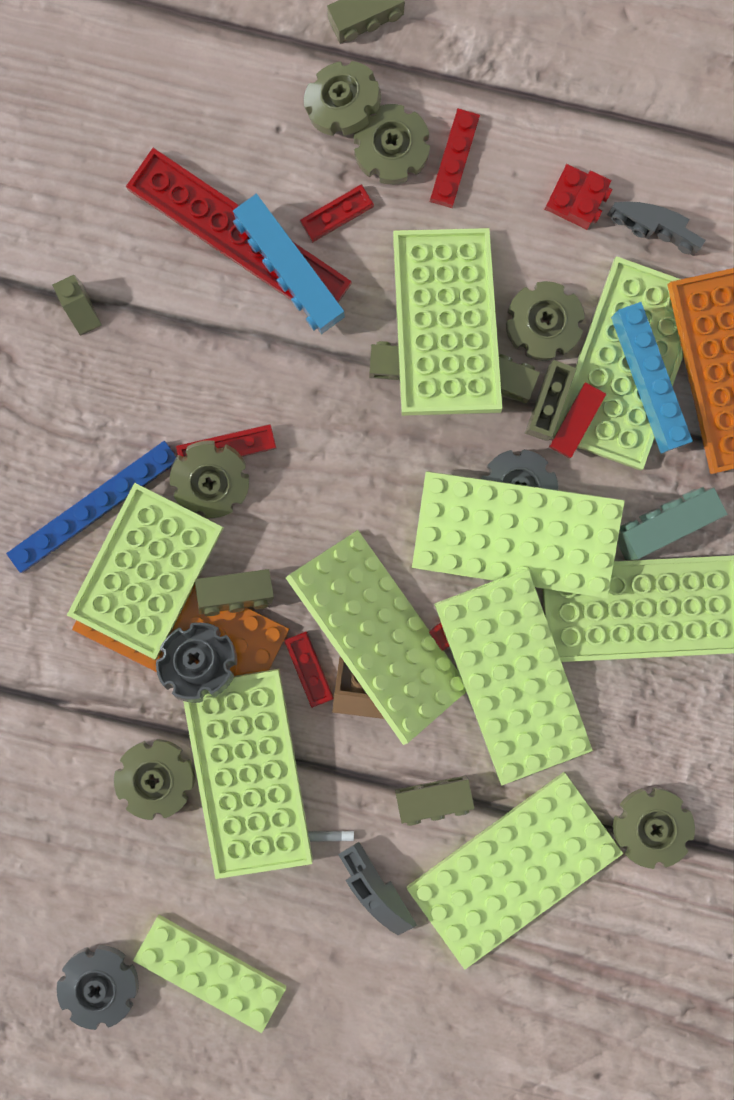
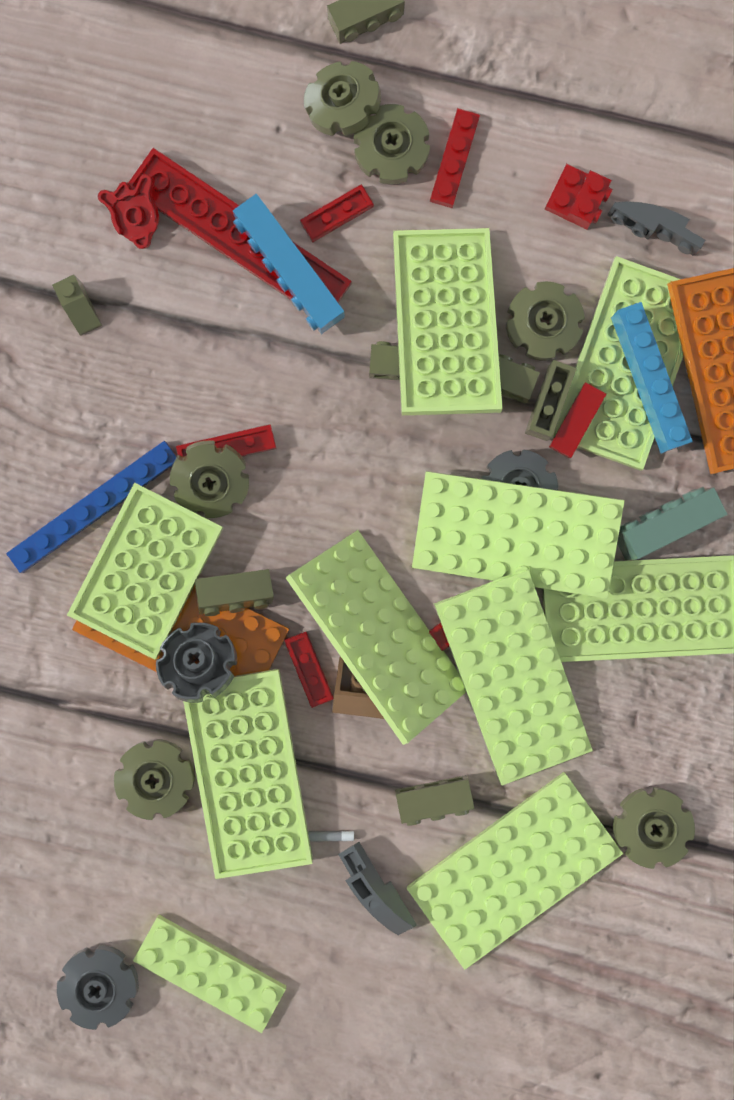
(133, 211): none -> red tile

